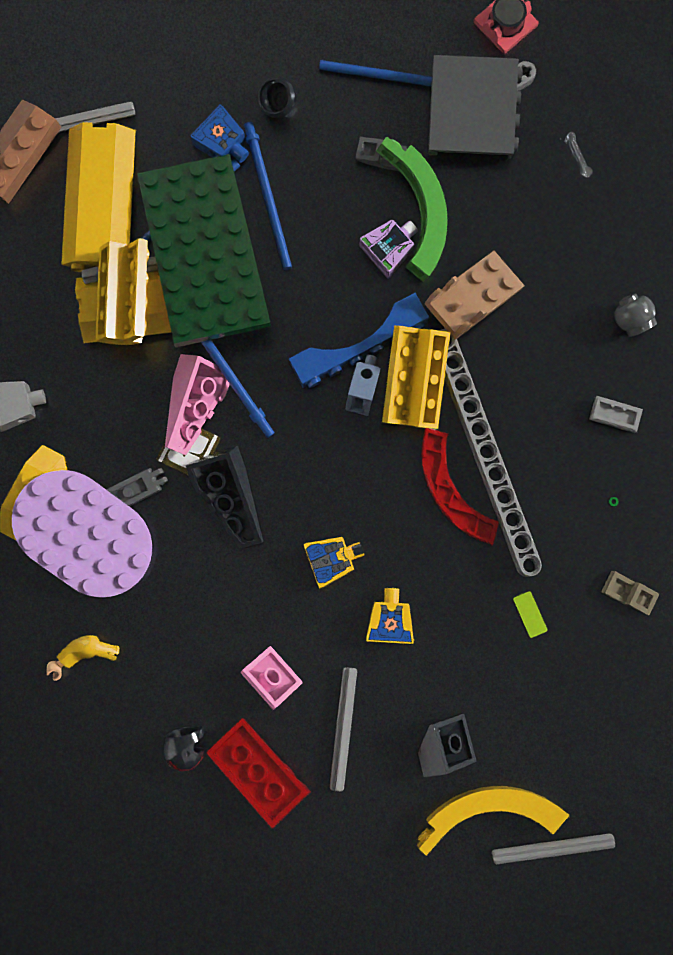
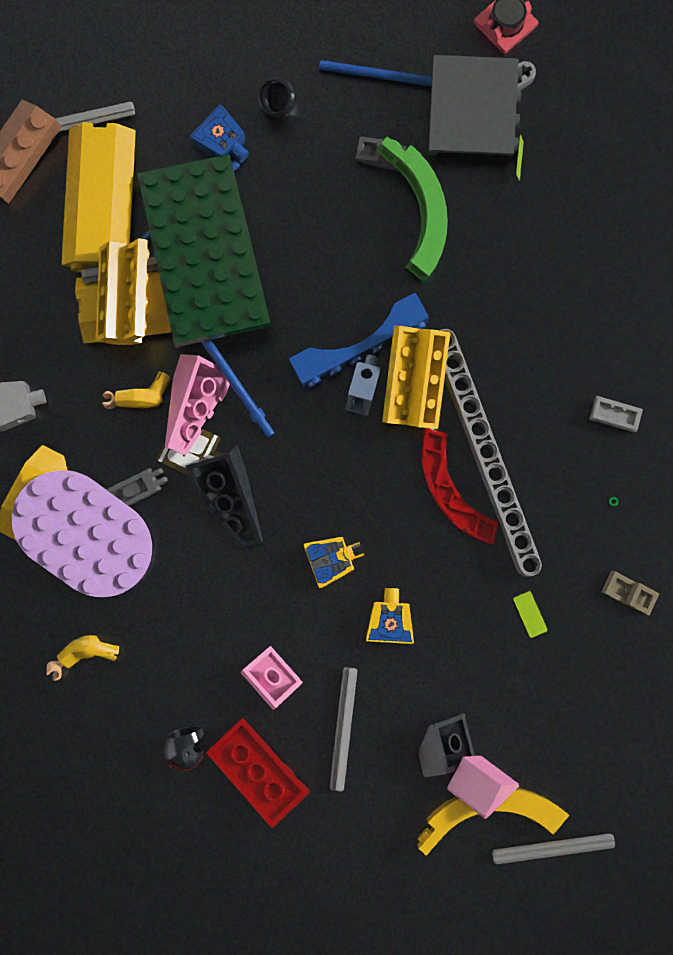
(139, 398): none -> yellow arm
(252, 139): blue bar -> none
(389, 245): torso -> none
(473, 294): medium nougat hinge -> none
(481, 785): none -> bright pink slope
(519, 158): none -> lime sticker
(587, 171): clear hinge -> none
(635, 314): dark grey piece -> none

